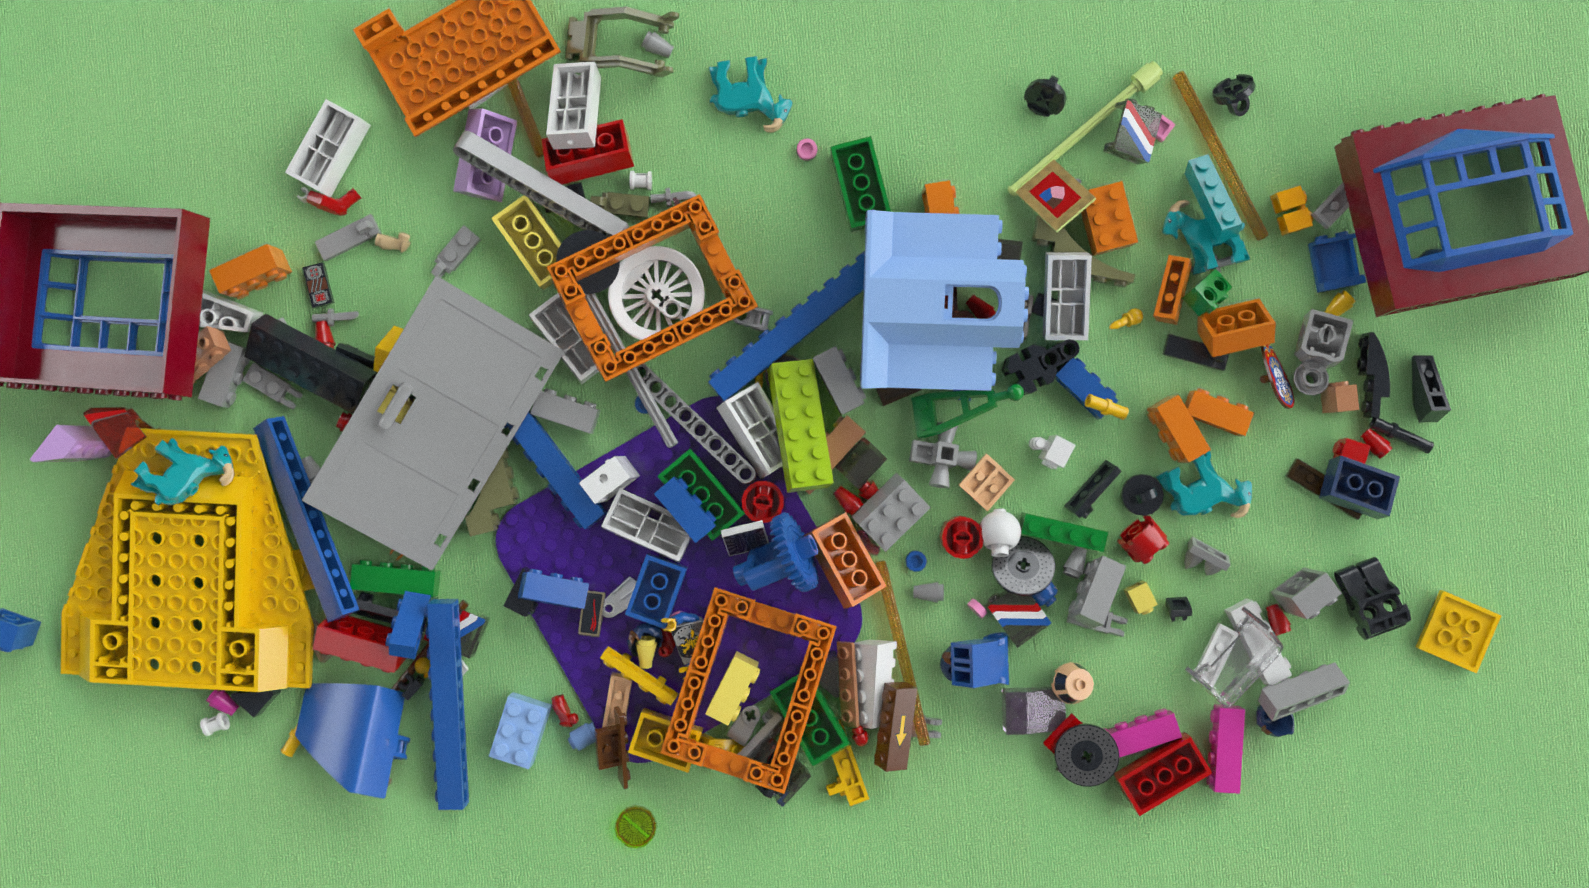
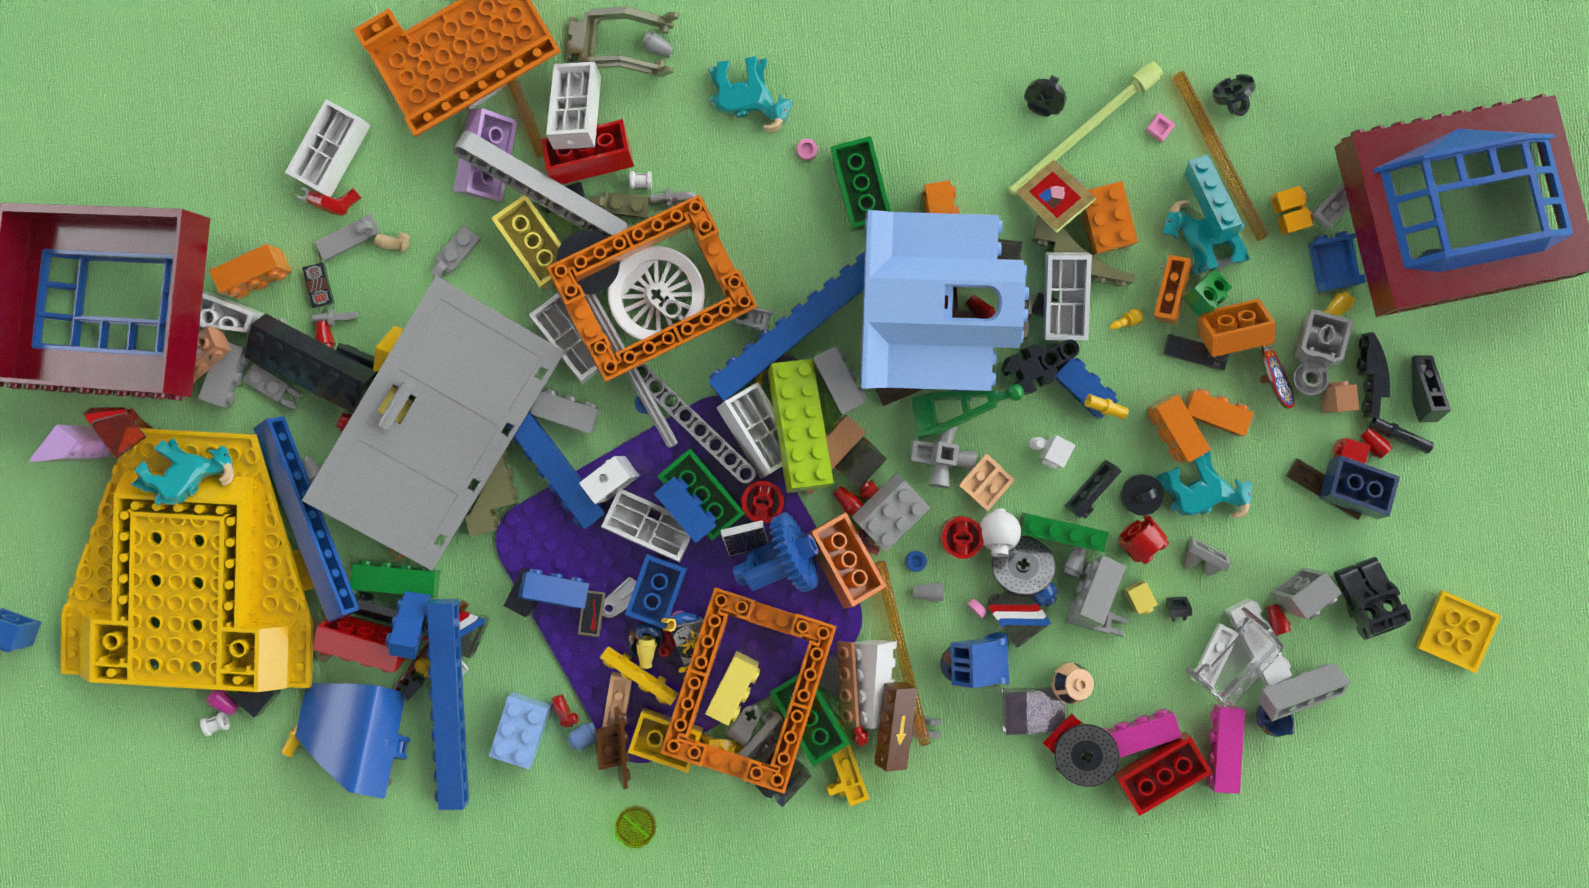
(1135, 132): clear smoke panel -> none

